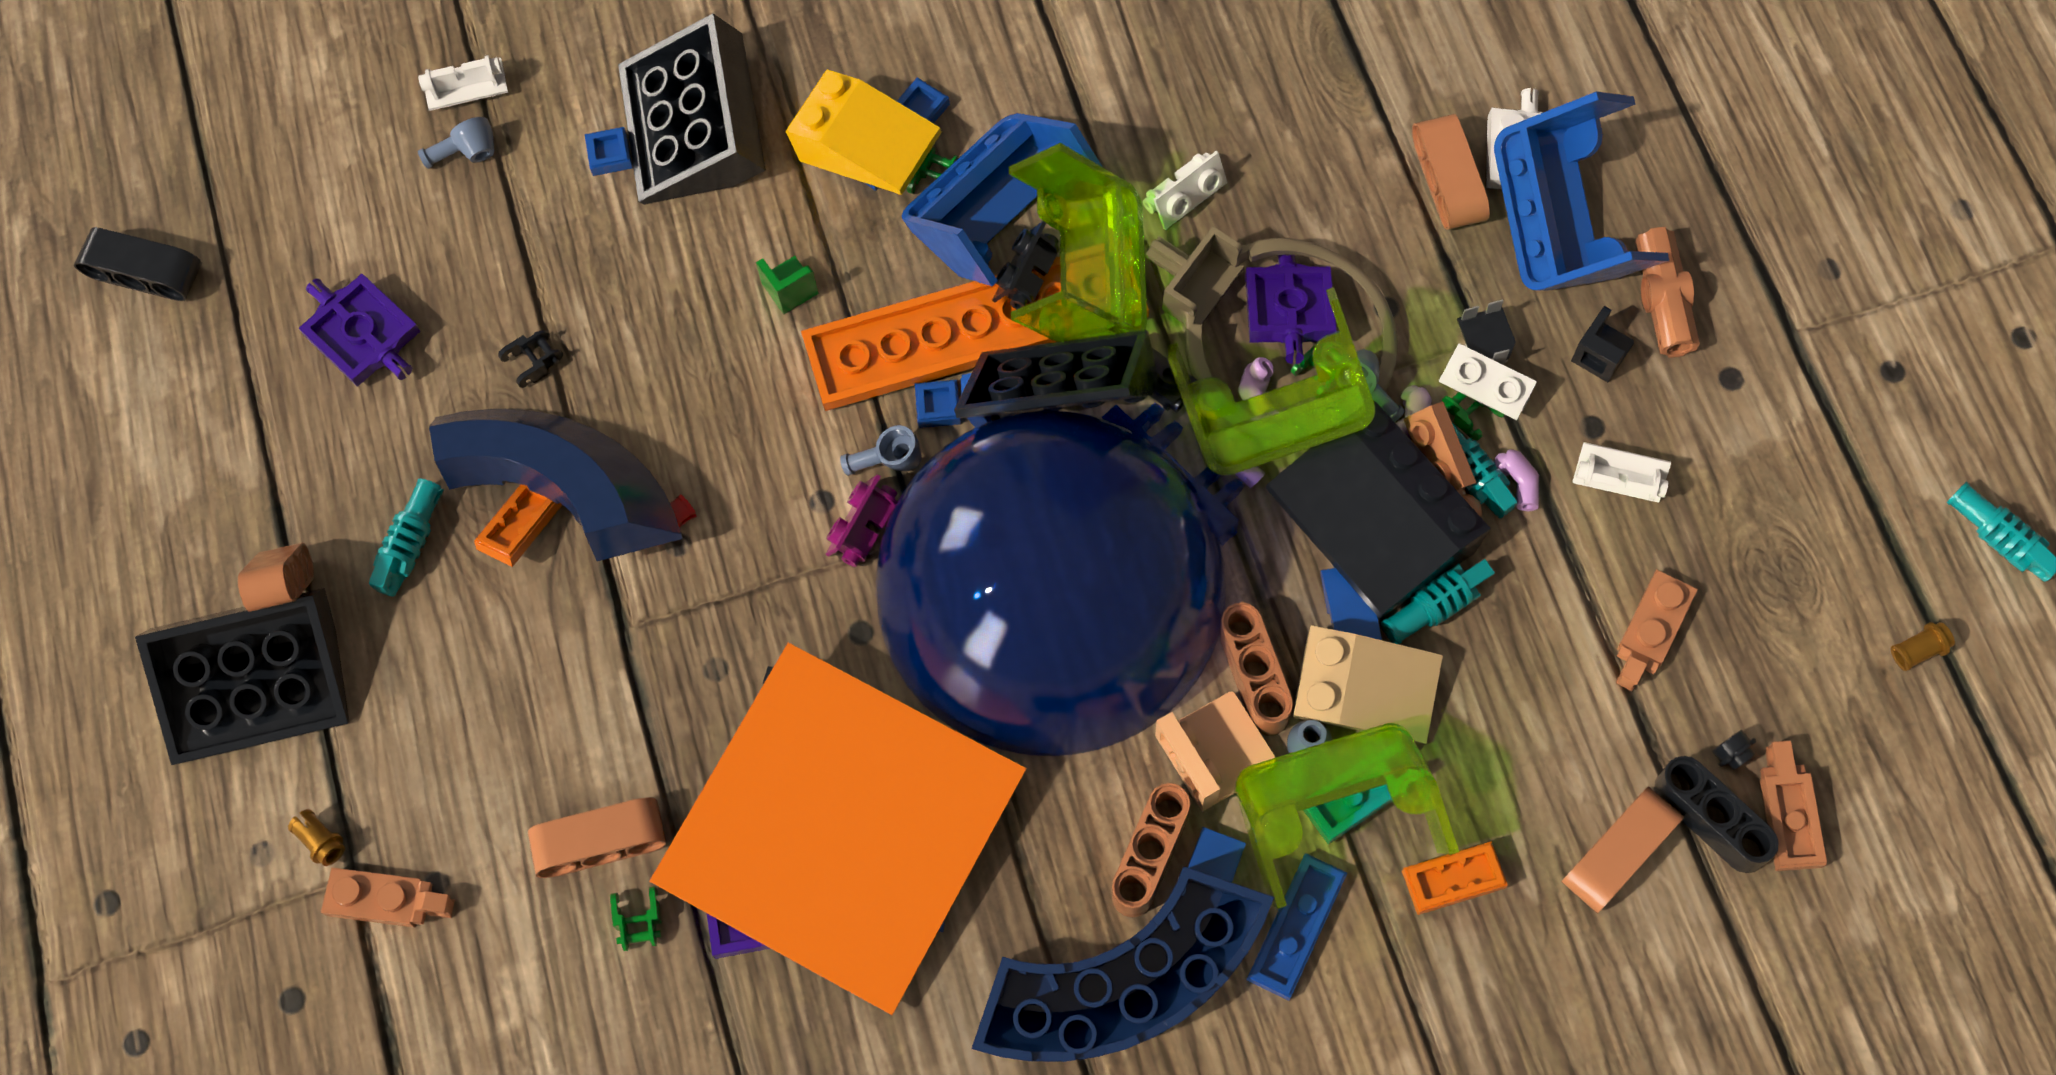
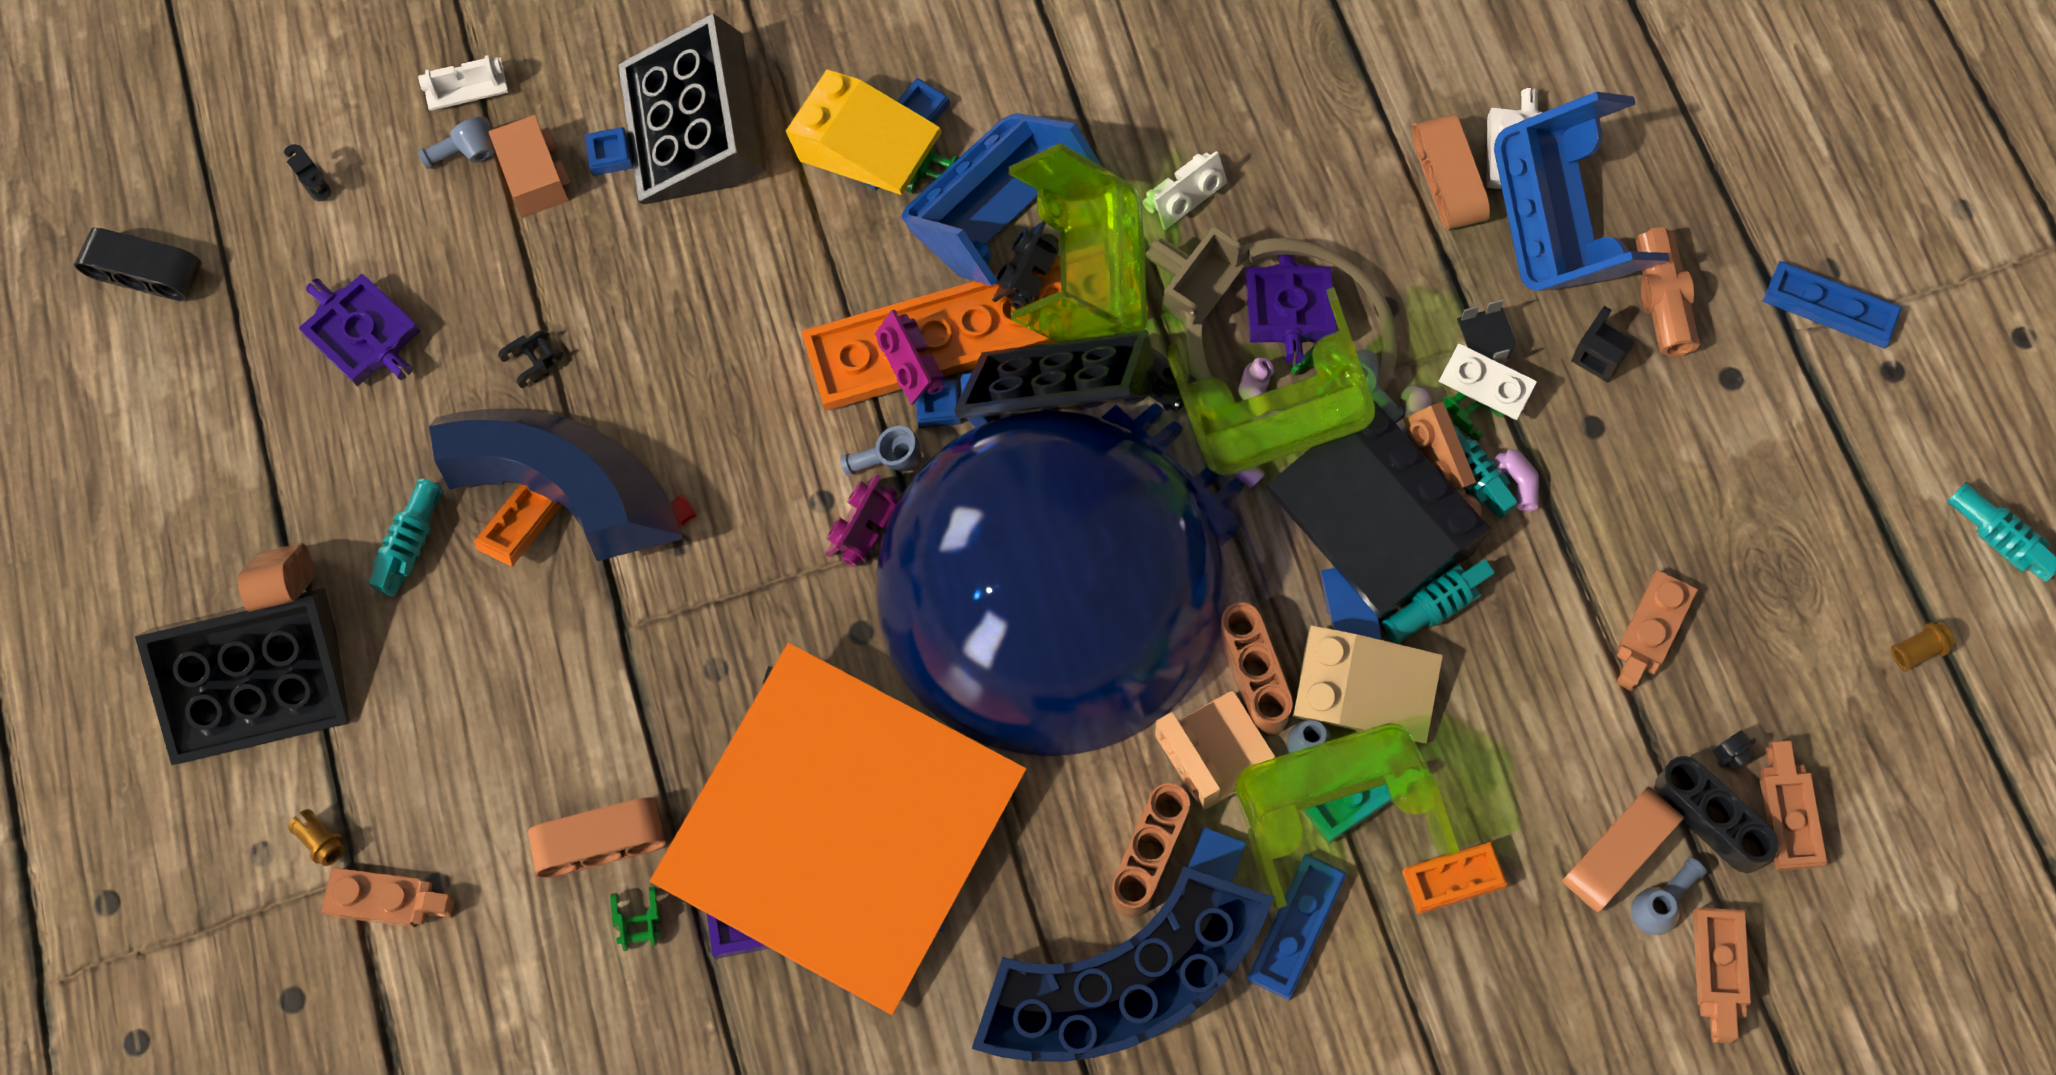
(307, 173): none -> black piece
(529, 166): none -> nougat brick
(788, 283): green panel -> none
(900, 342): none -> magenta hinge
(1622, 472): white hinge -> none
(1642, 909): none -> sand blue bar
(1721, 969): none -> nougat hinge
(1832, 304): none -> blue tile

